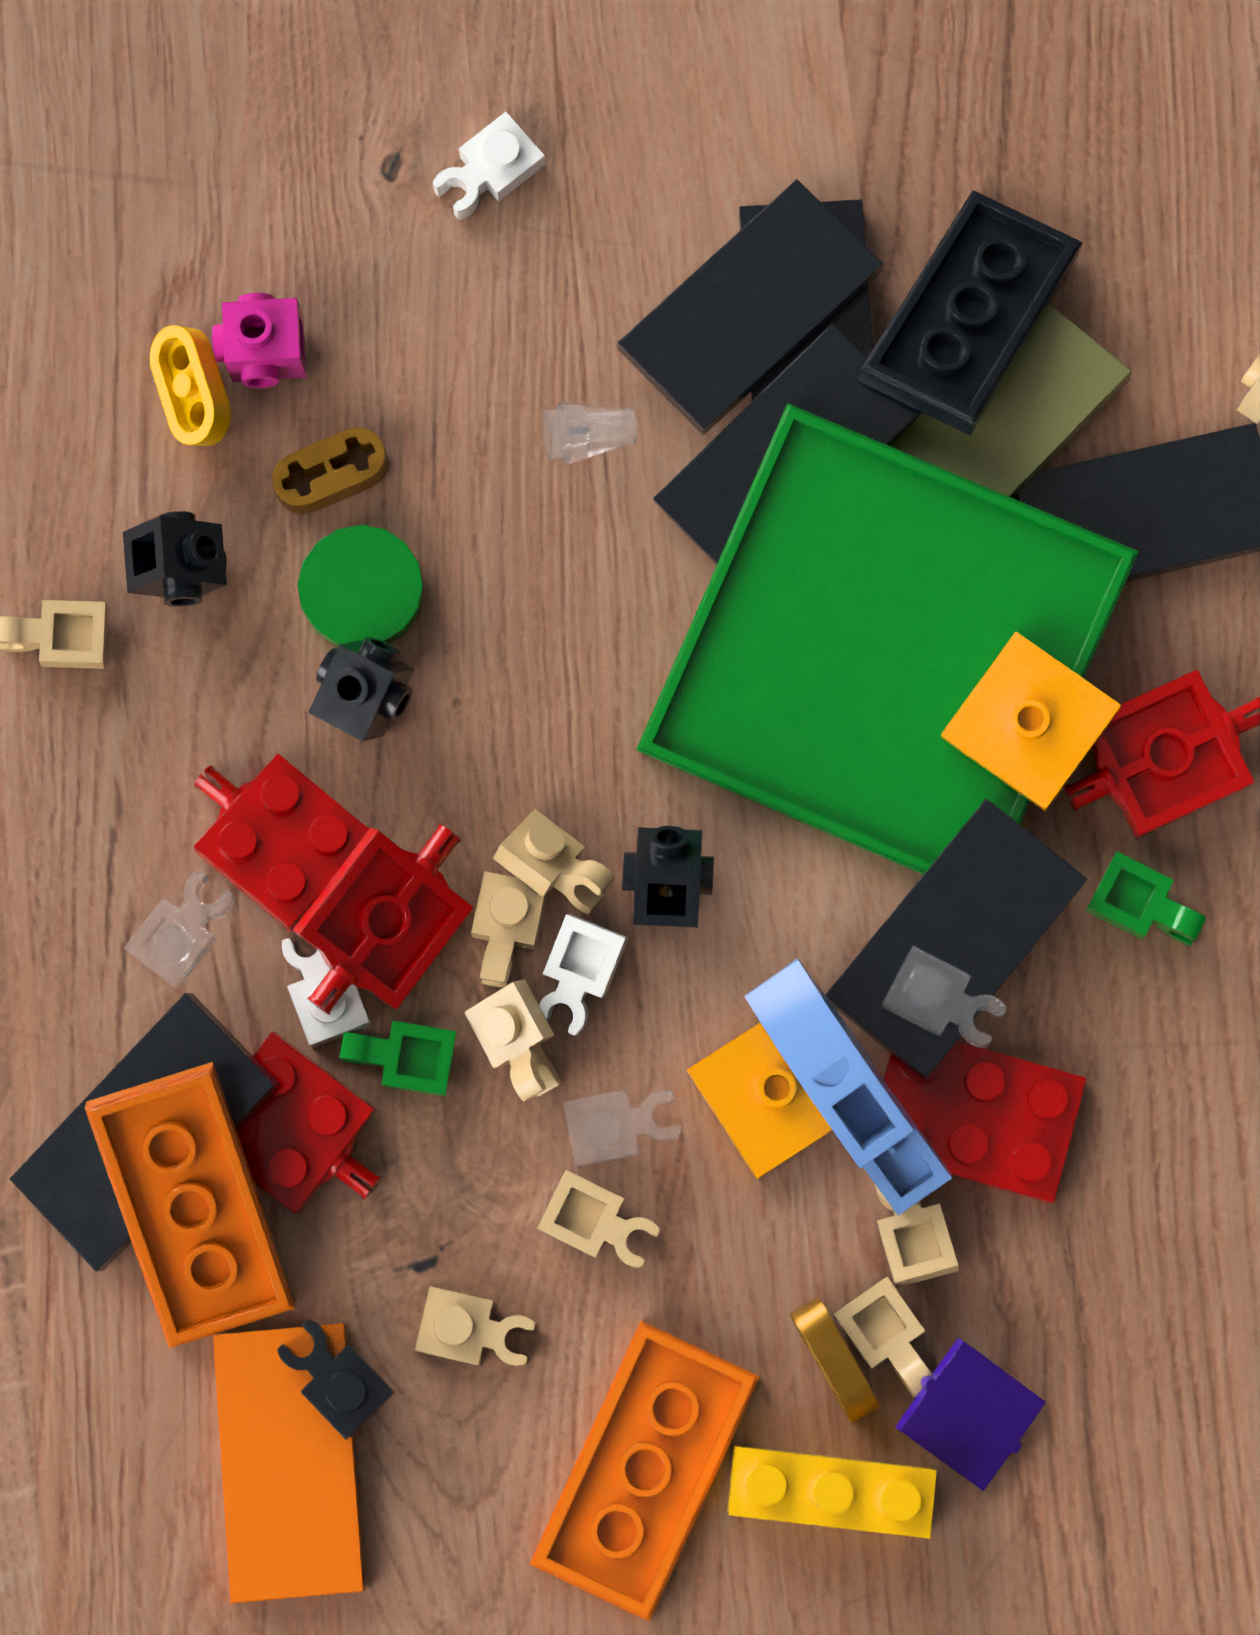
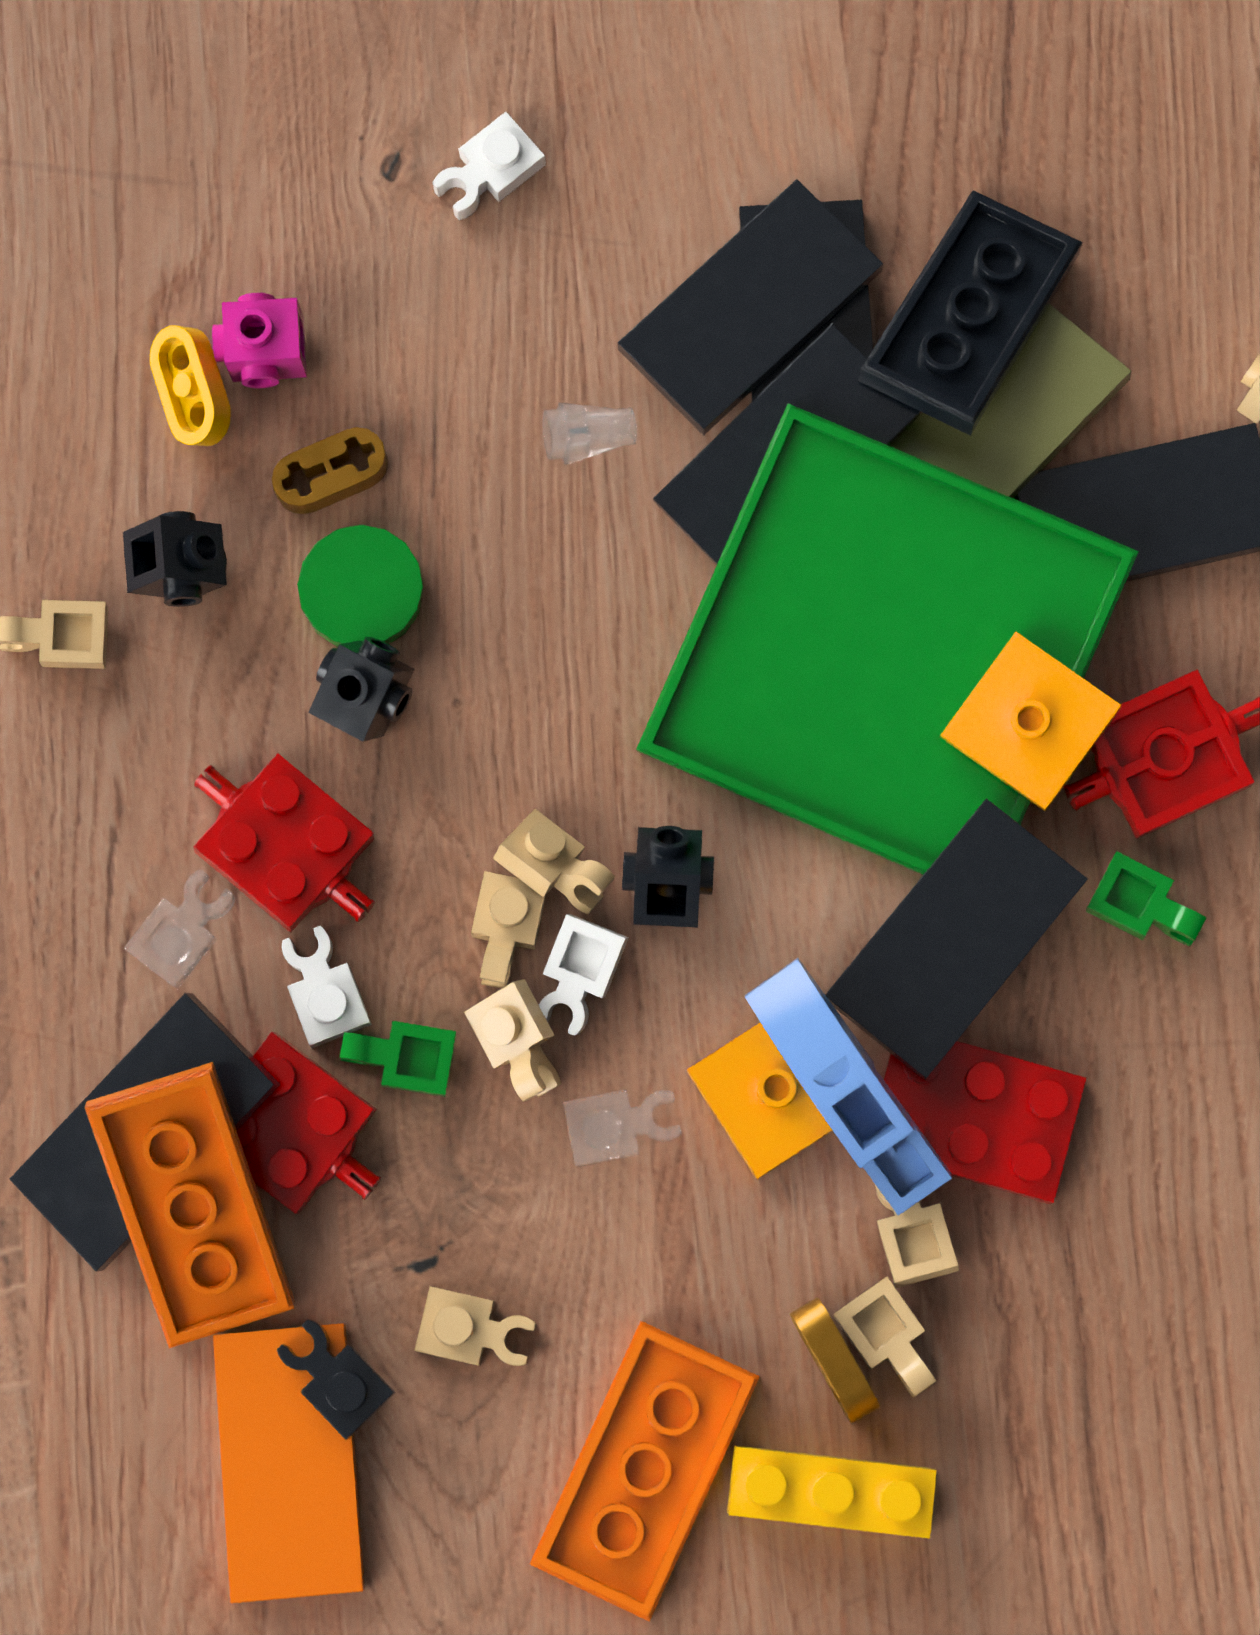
(383, 918): red plate -> none
(587, 1217): tan plate -> none
(932, 993): clear plate -> none
(970, 1414): dark purple piece -> none

